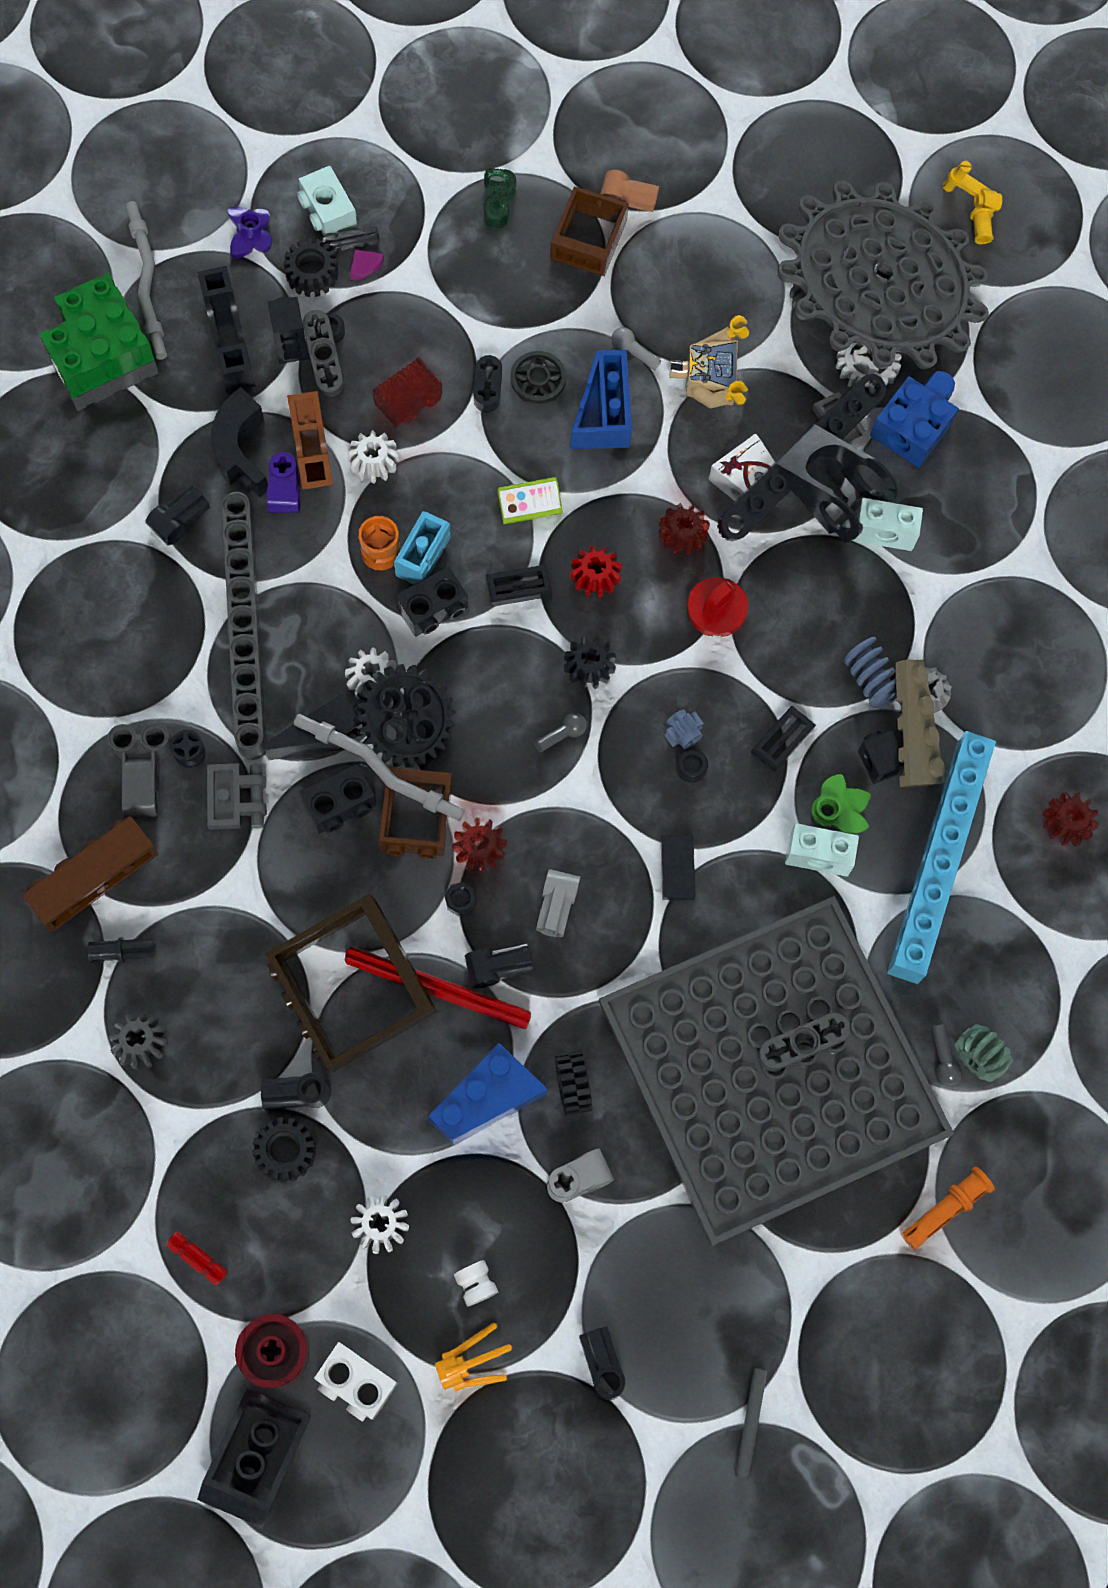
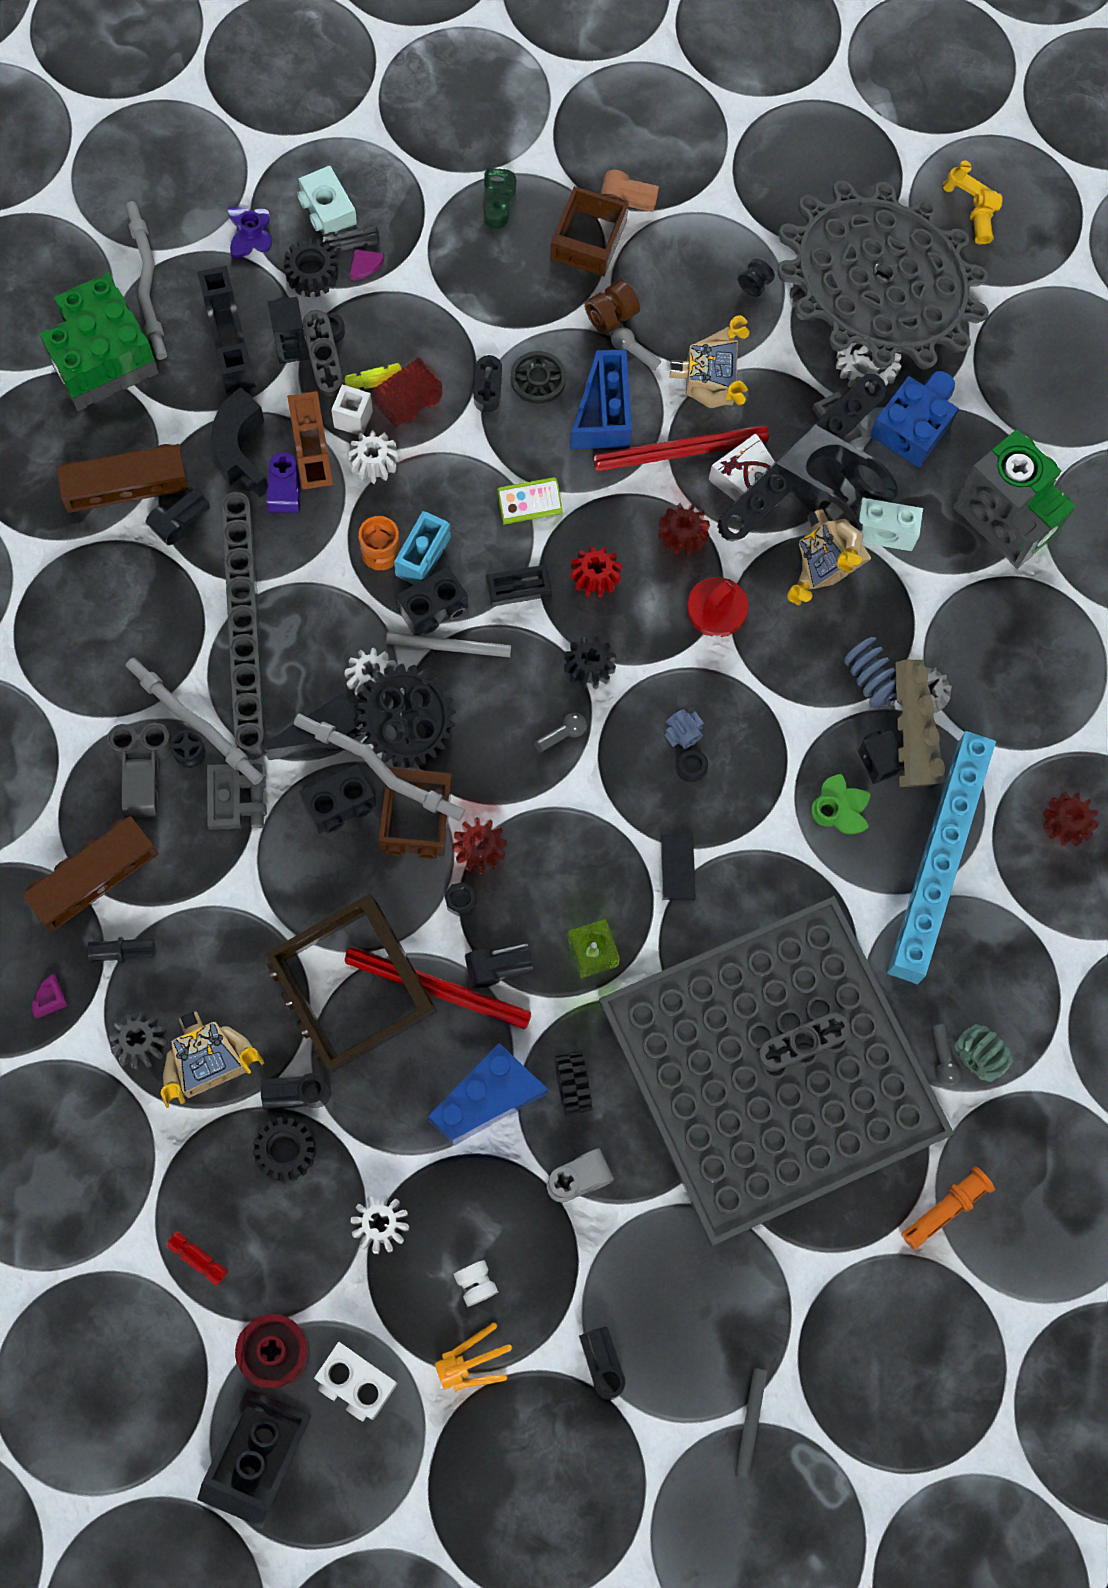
(48, 997): none -> magenta tile
(122, 477): none -> reddish brown brick
(204, 1058): none -> torso
(234, 756): none -> light grey bar
(352, 410): none -> white brick
(372, 377): none -> neon yellow axle
(448, 644): none -> light grey bar
(558, 895): light grey piece -> none
(593, 948): none -> clear neon green piece
(612, 306): none -> reddish brown wheel
(677, 448): none -> red axle
(756, 277): none -> black wheel
(767, 757): black tile -> none
(821, 850): light aqua brick -> none
(827, 555): none -> torso
(1015, 499): none -> piece

